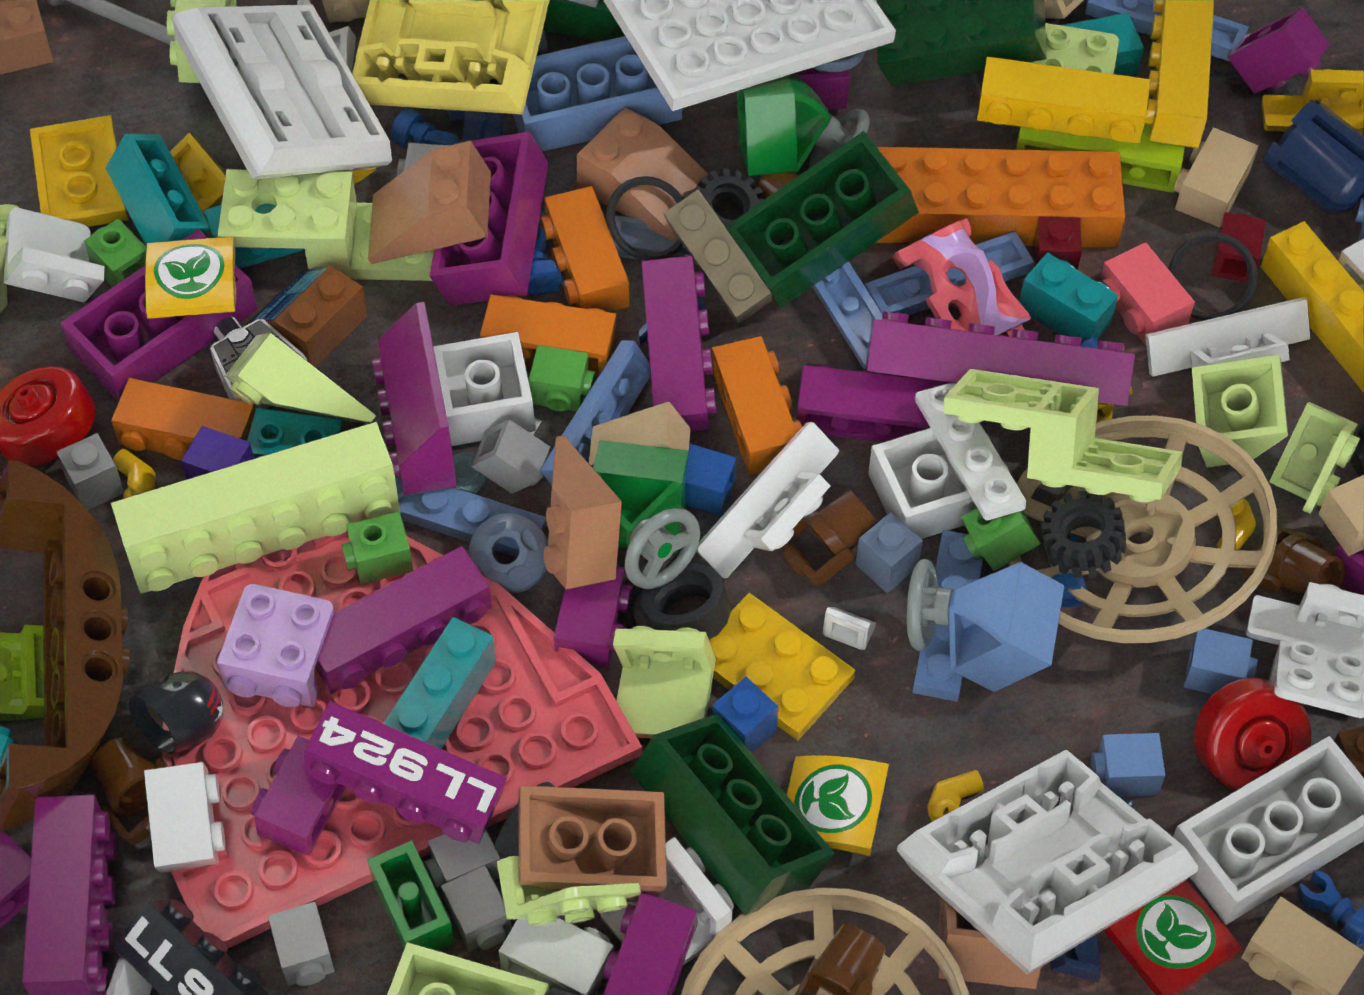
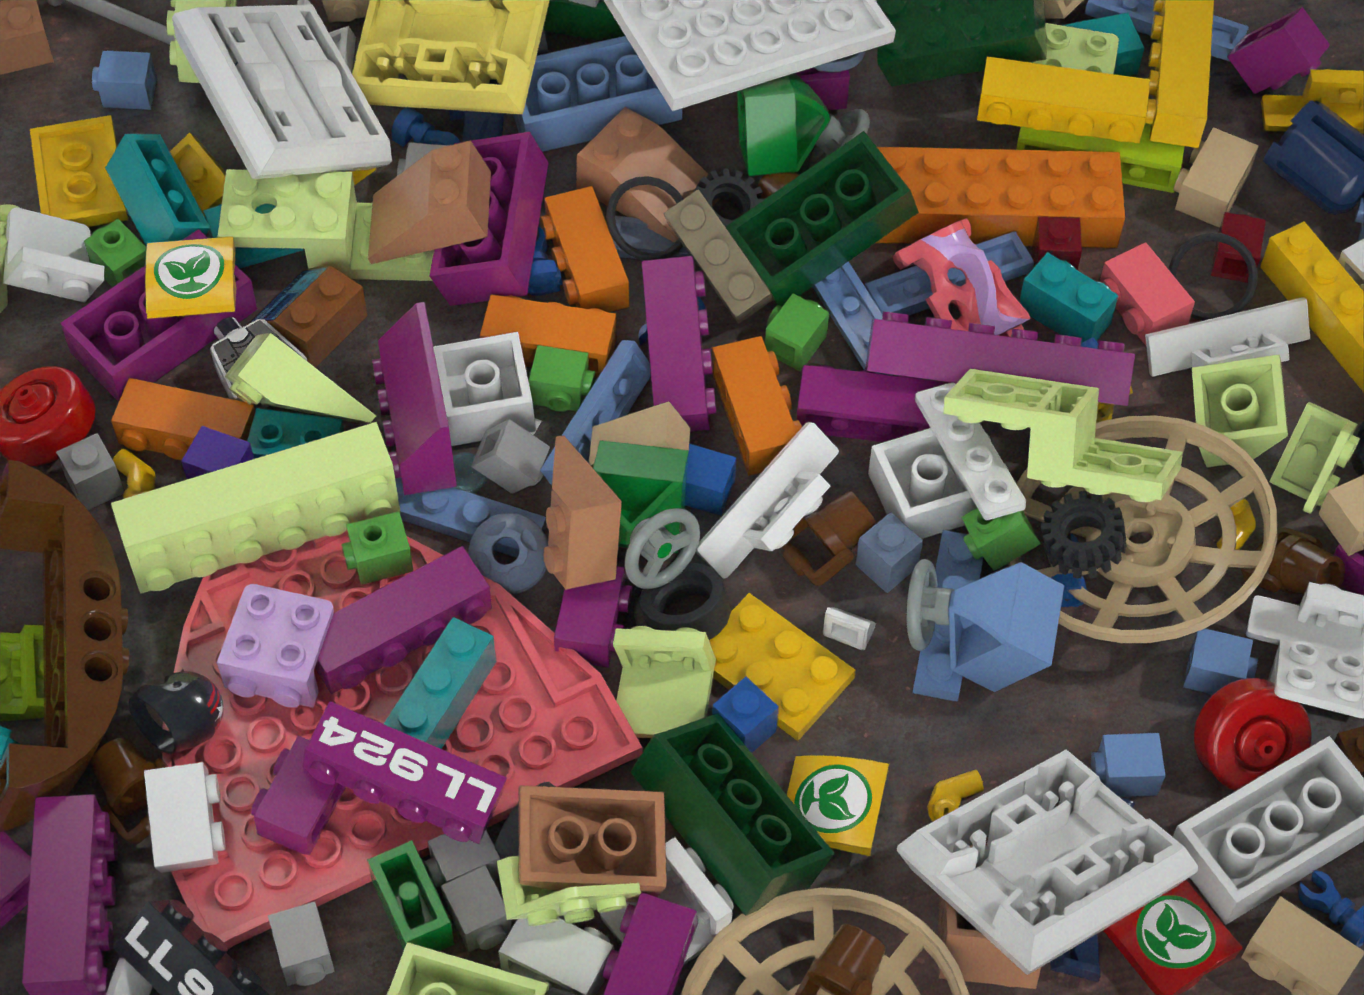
(125, 80): none -> medium blue brick
(796, 331): none -> bright green brick

